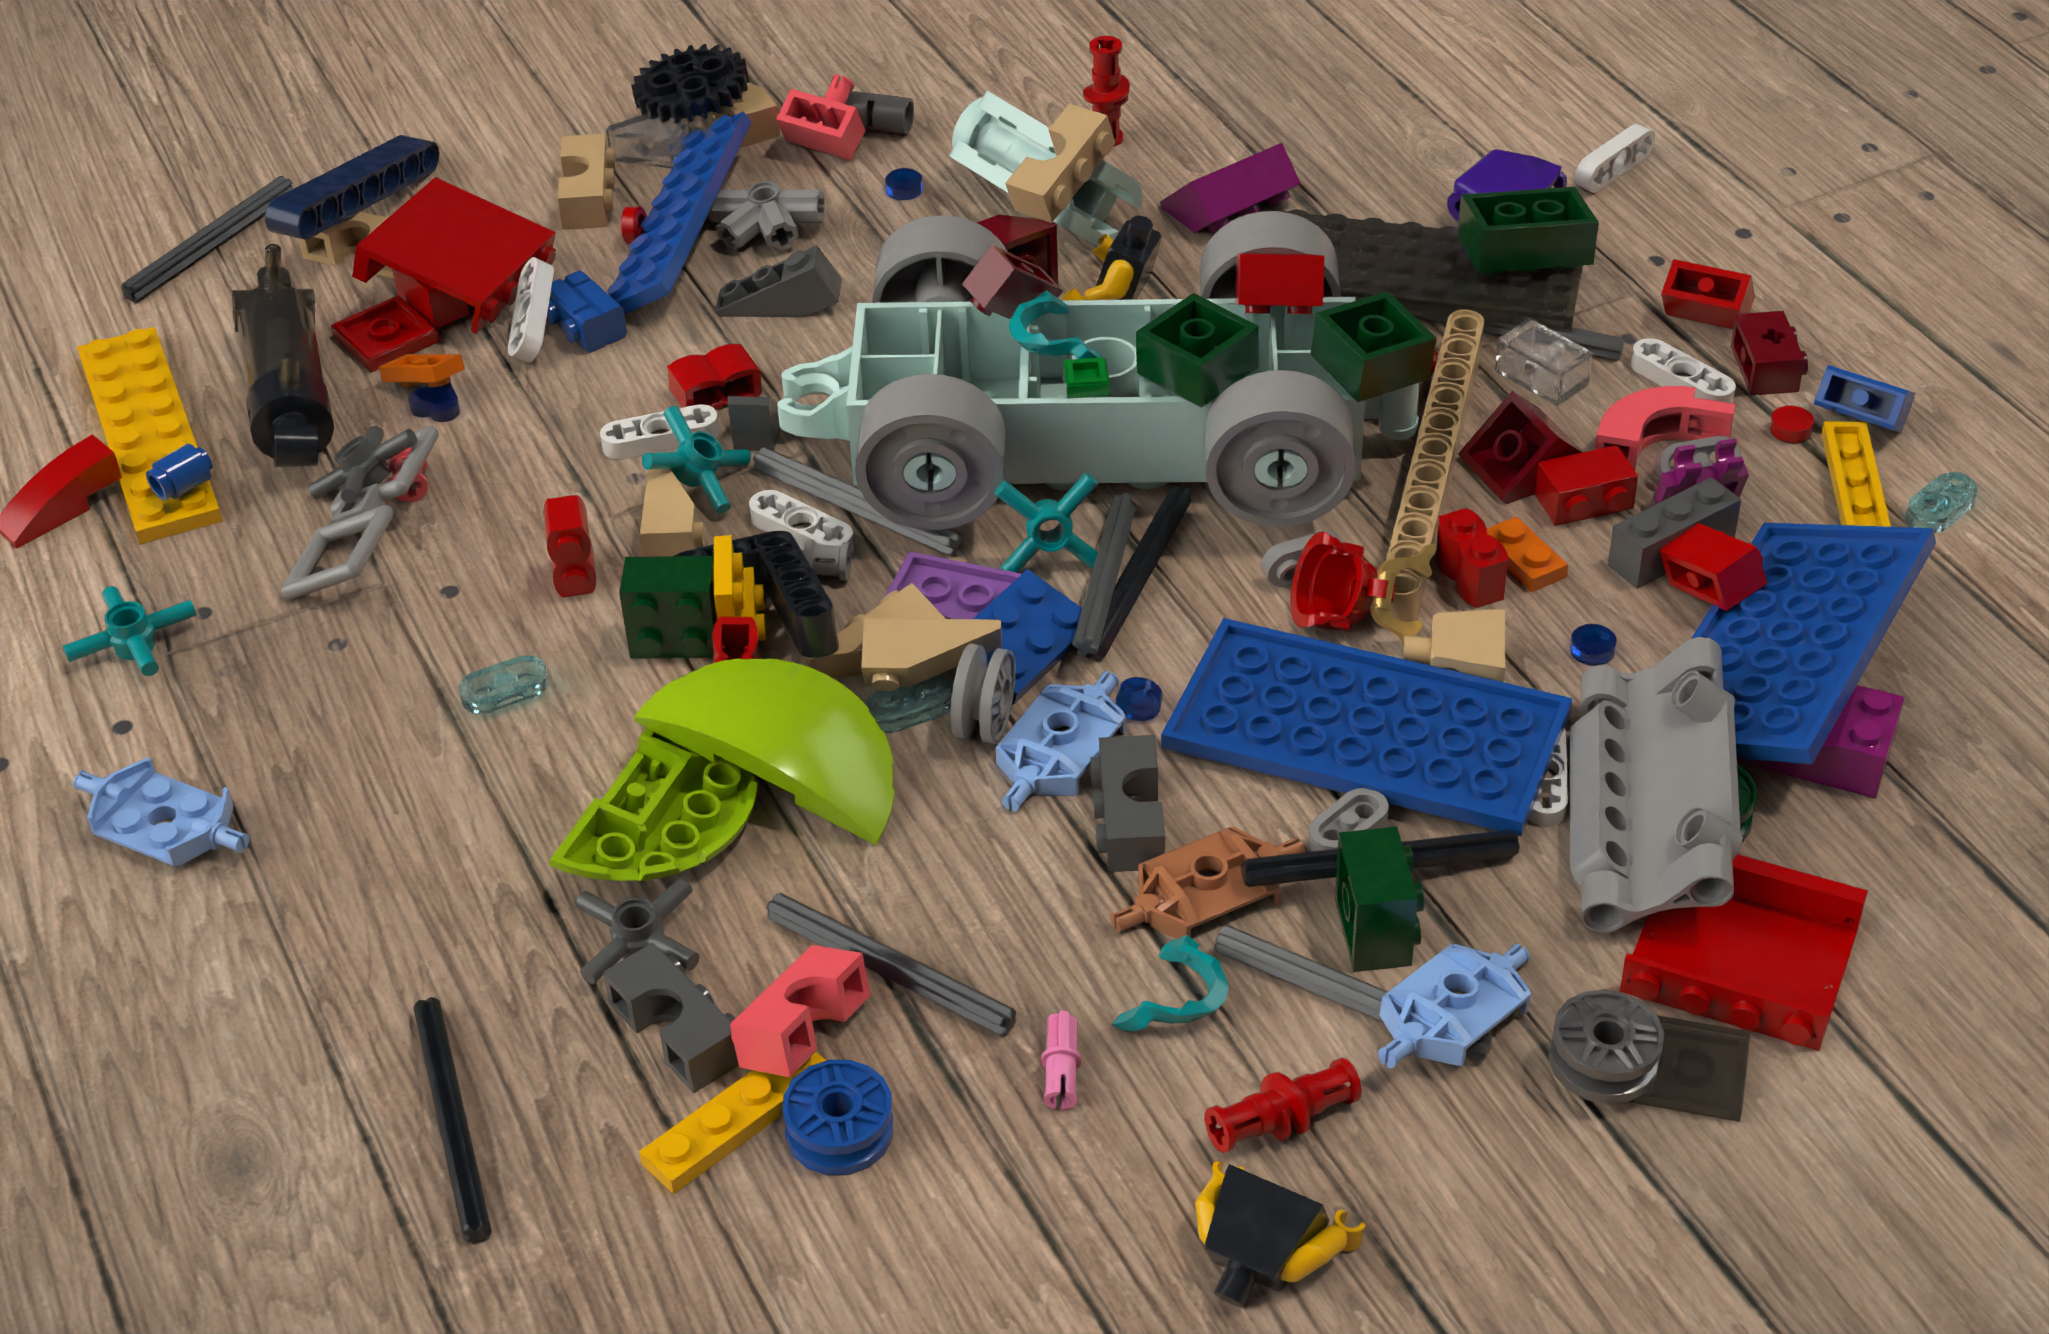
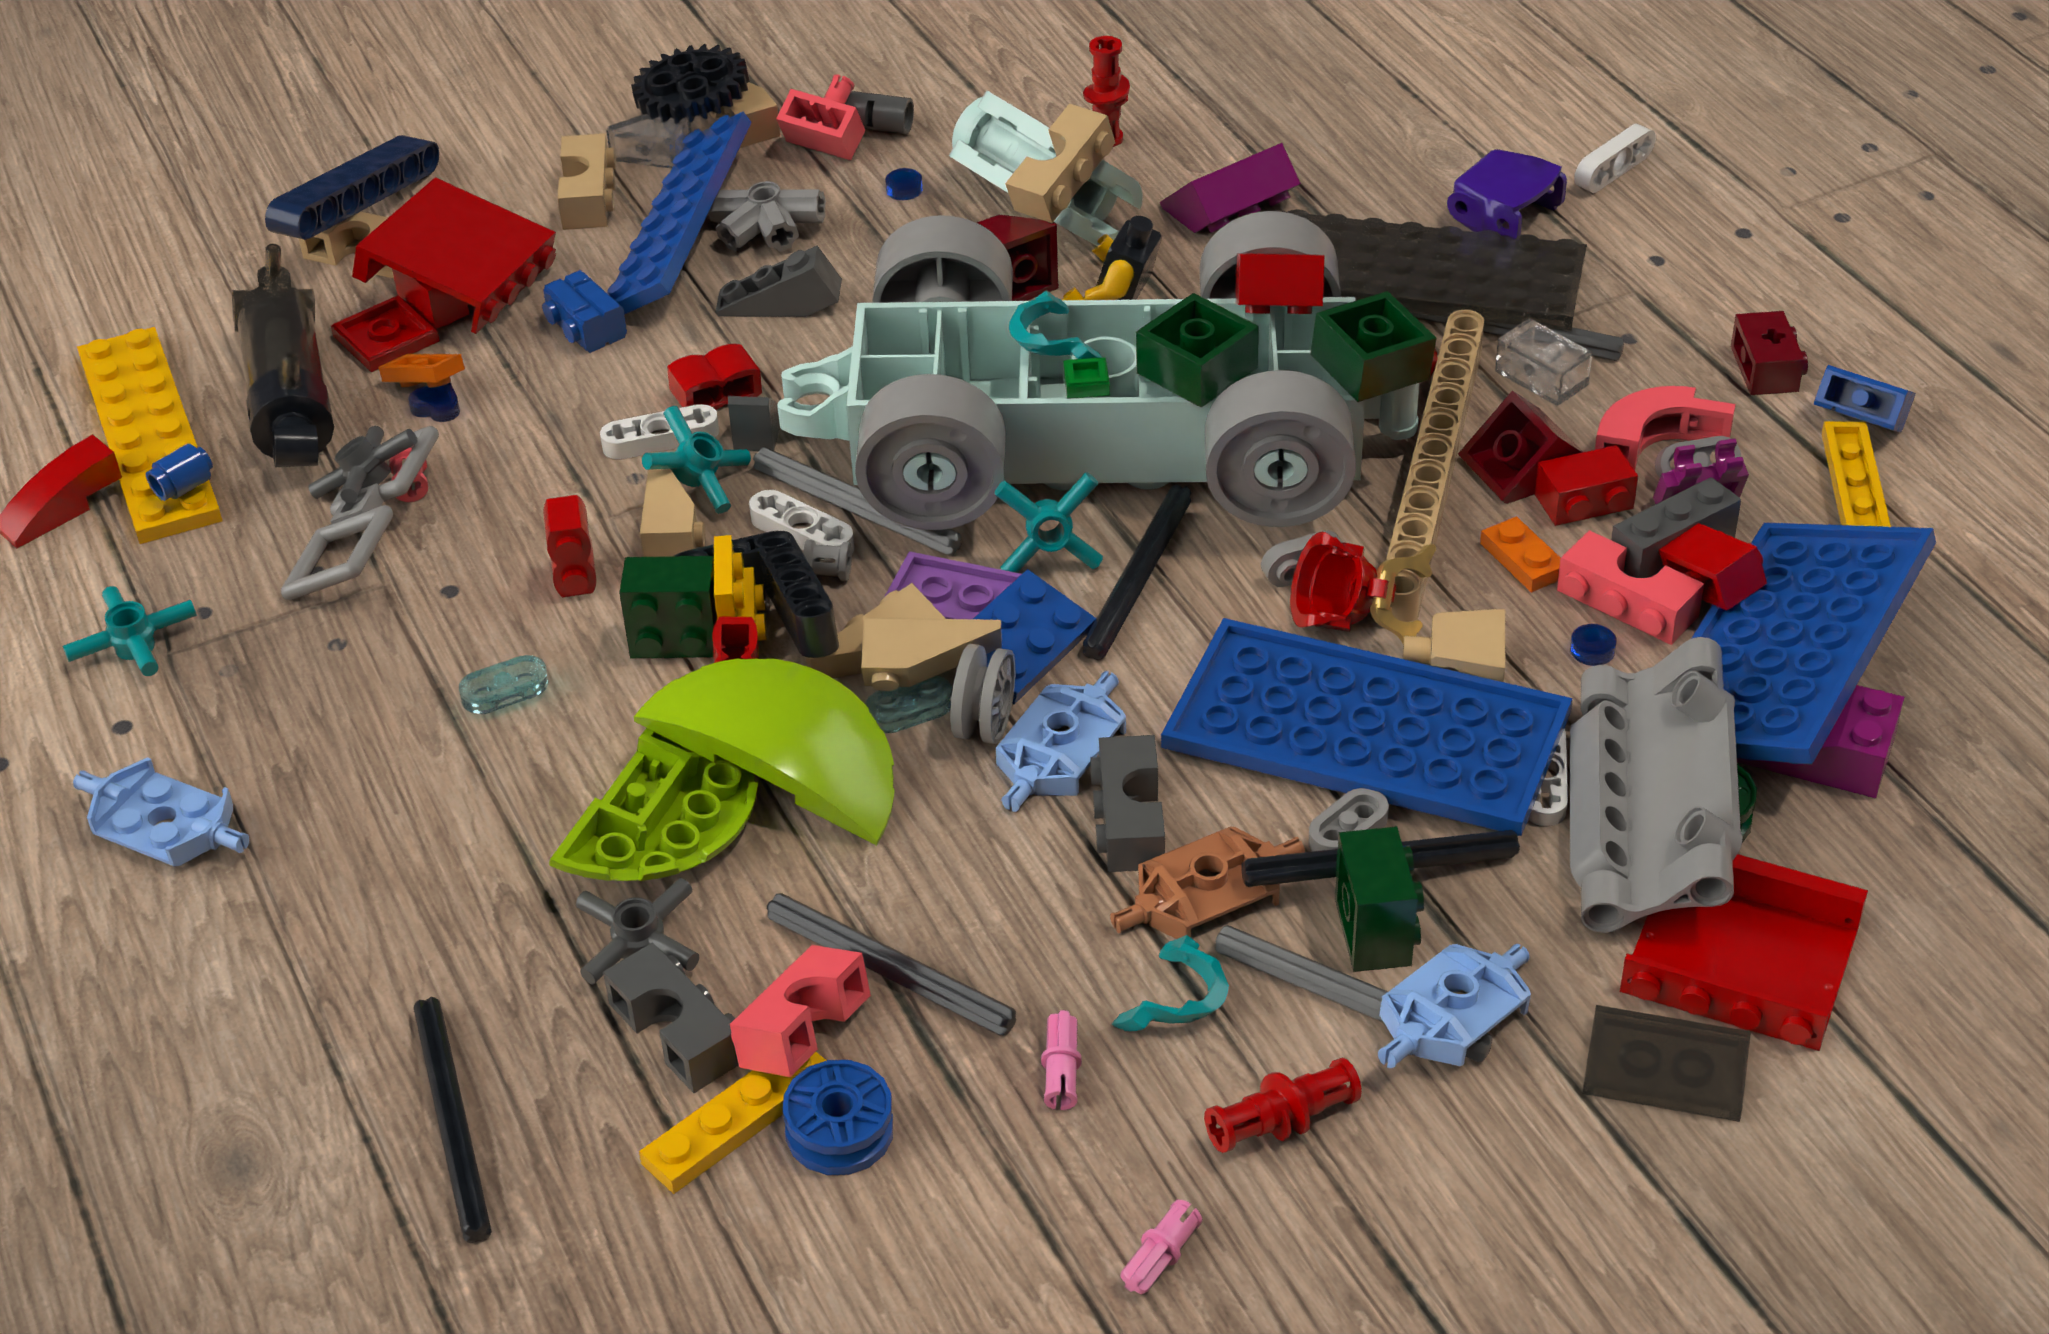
(203, 241): black axle -> none
(530, 310): white beam -> none
(631, 223): red tile -> none
(1005, 281): dark red slope -> none
(1104, 575): dark grey axle -> none
(1139, 698): clear blue tile -> none
(1160, 1247): none -> bright pink axle
(1265, 1232): black torso -> none
(1471, 557): red brick -> none
(1527, 230): dark green brick -> none
(1606, 1046): flat silver wheel -> none
(1656, 605): none -> coral arch
(1660, 361): white beam -> none
(1706, 293): red brick -> none
(1791, 424): red tile -> none
(1941, 501): clear light blue plate -> none

